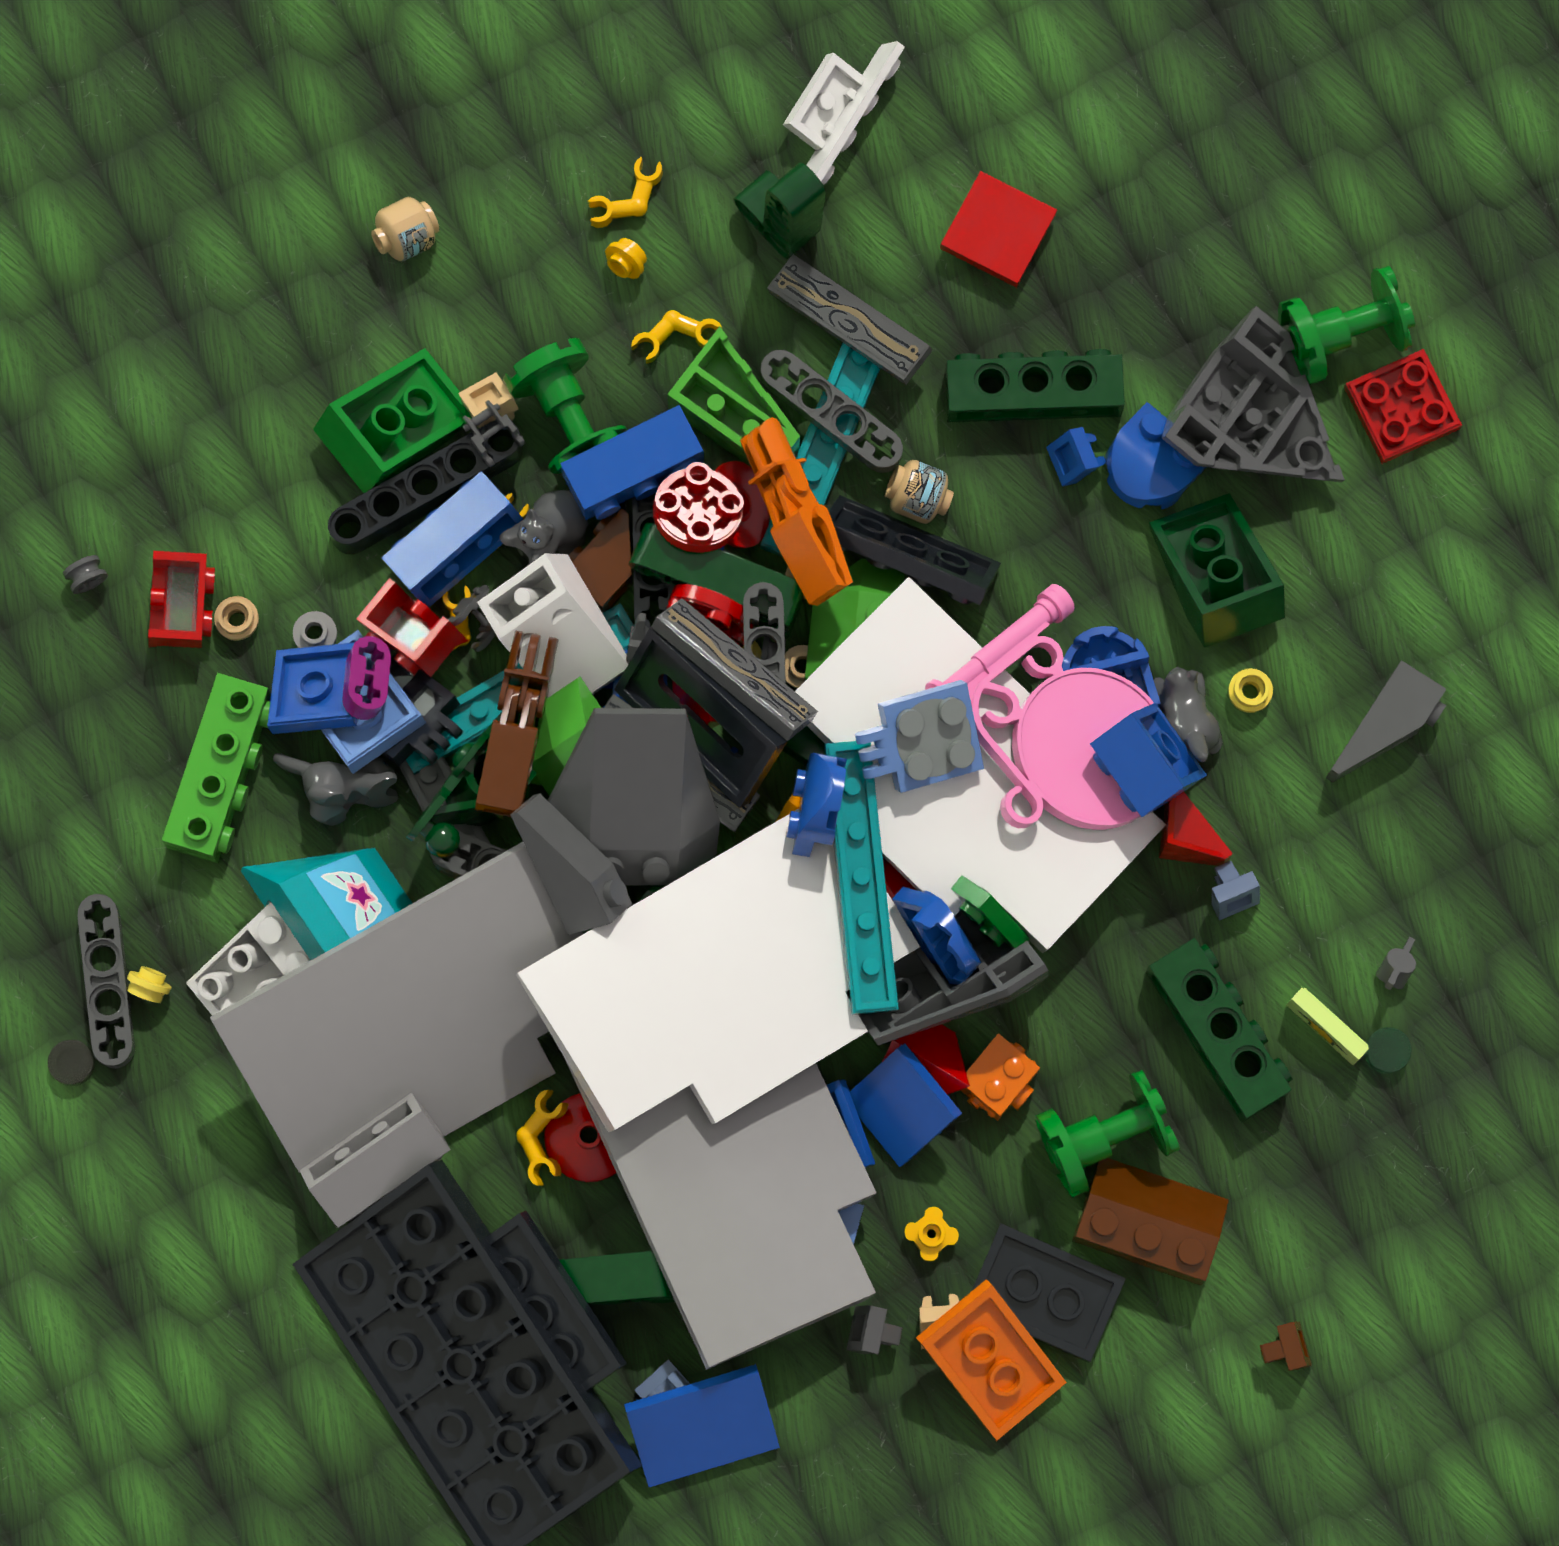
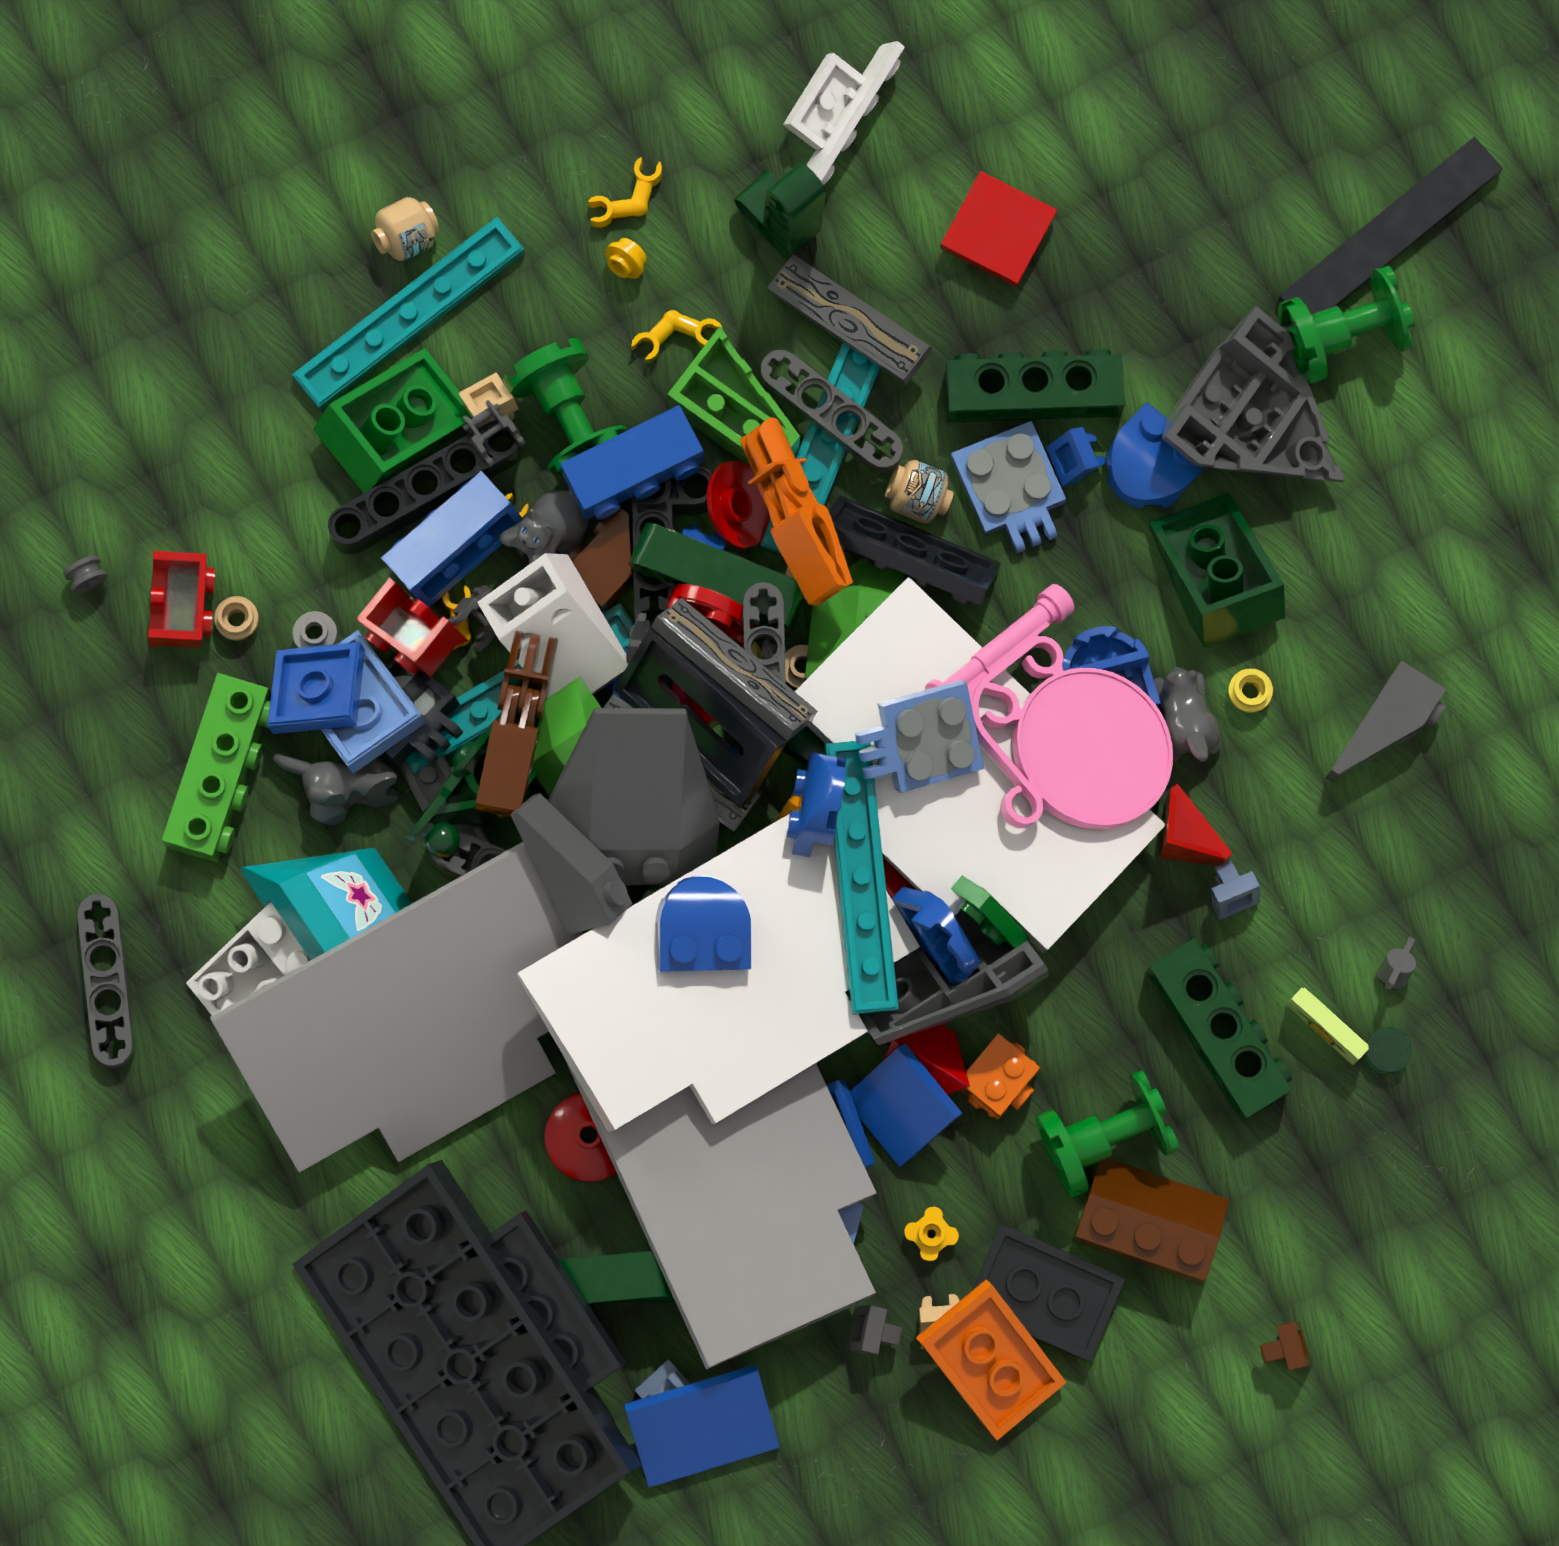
(71, 1063): clear smoke tile -> none
(148, 984): light yellow plate -> none
(357, 676): magenta beam -> none
(374, 1160): light grey brick -> none
(408, 313): none -> teal tile
(528, 1137): yellow arm -> none
(697, 509): tile -> none
(703, 927): none -> blue slope
(1010, 484): none -> piece
(1146, 760): blue slope -> none
(1396, 228): none -> black tile
(1402, 406): red tile -> none

